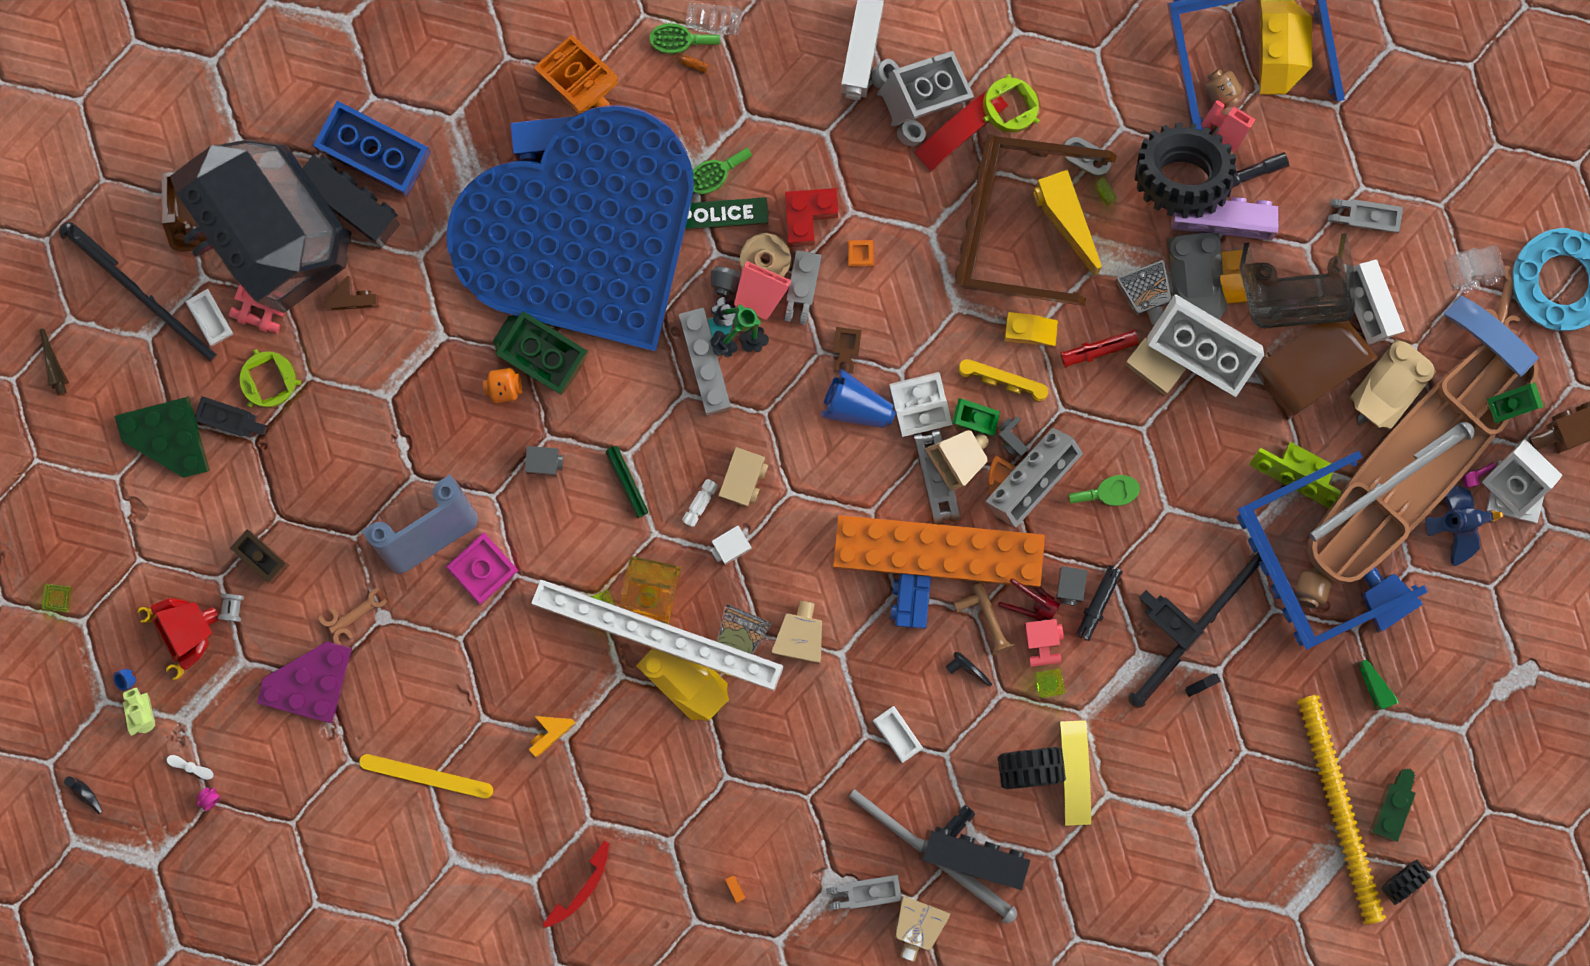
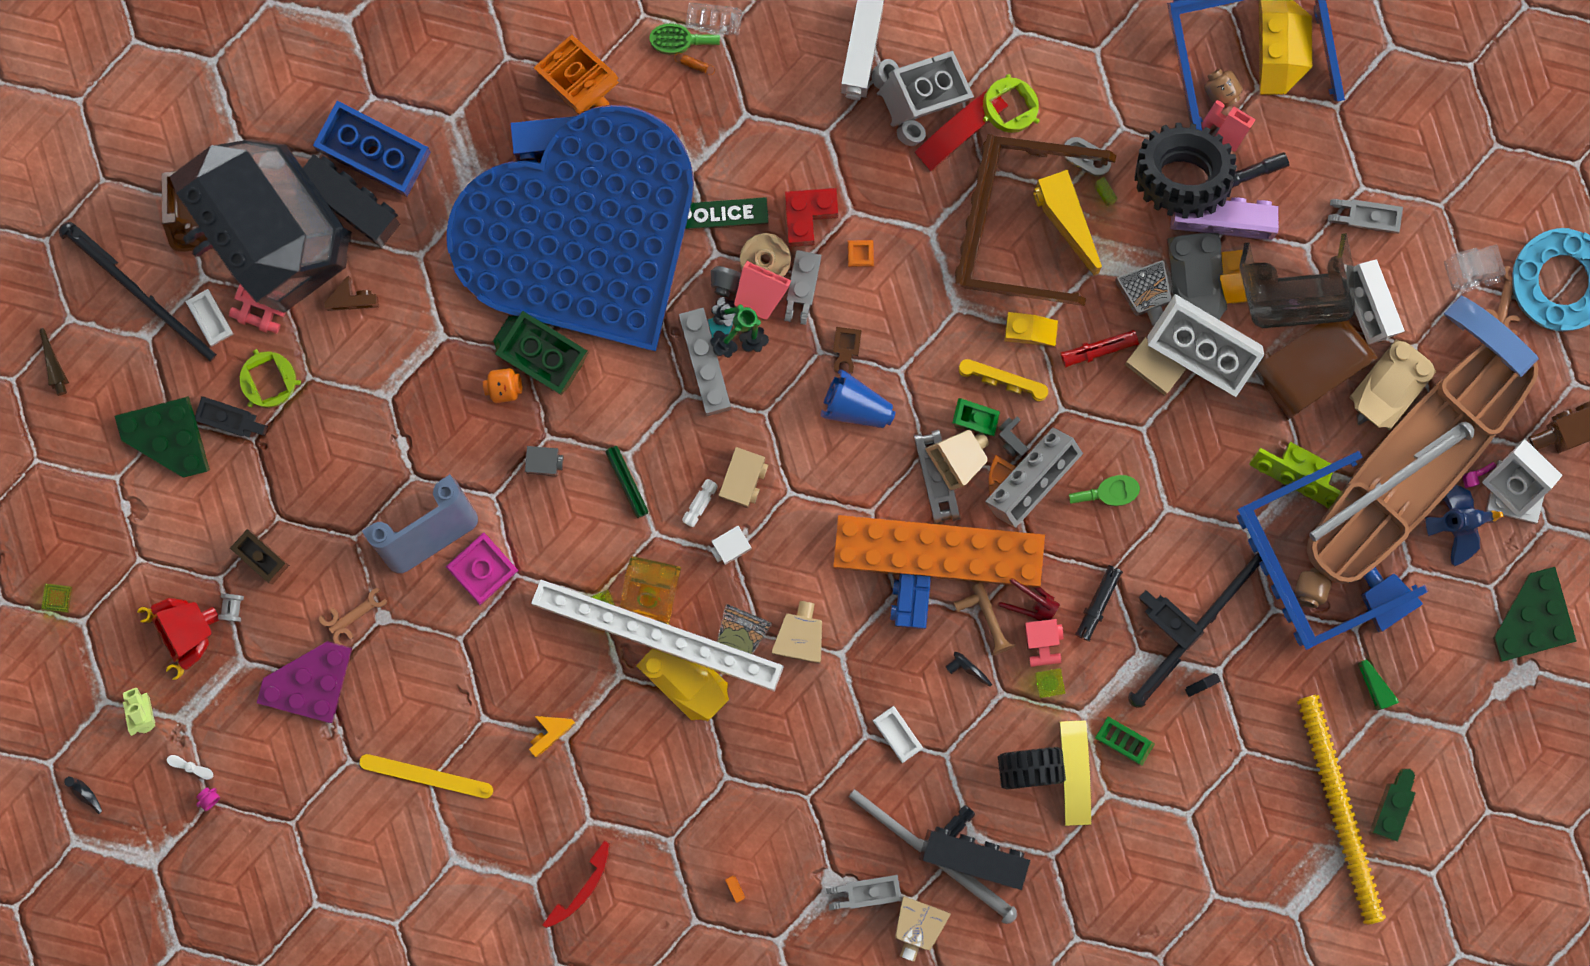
(124, 679): blue hinge -> none
(713, 173): bright green piece -> none
(920, 404): white slope -> none
(1071, 585): dark grey brick -> none
(1145, 751): none -> green slope
(1405, 882): black tyre -> none
(1515, 402): green slope -> none
(1535, 618): none -> dark green plate

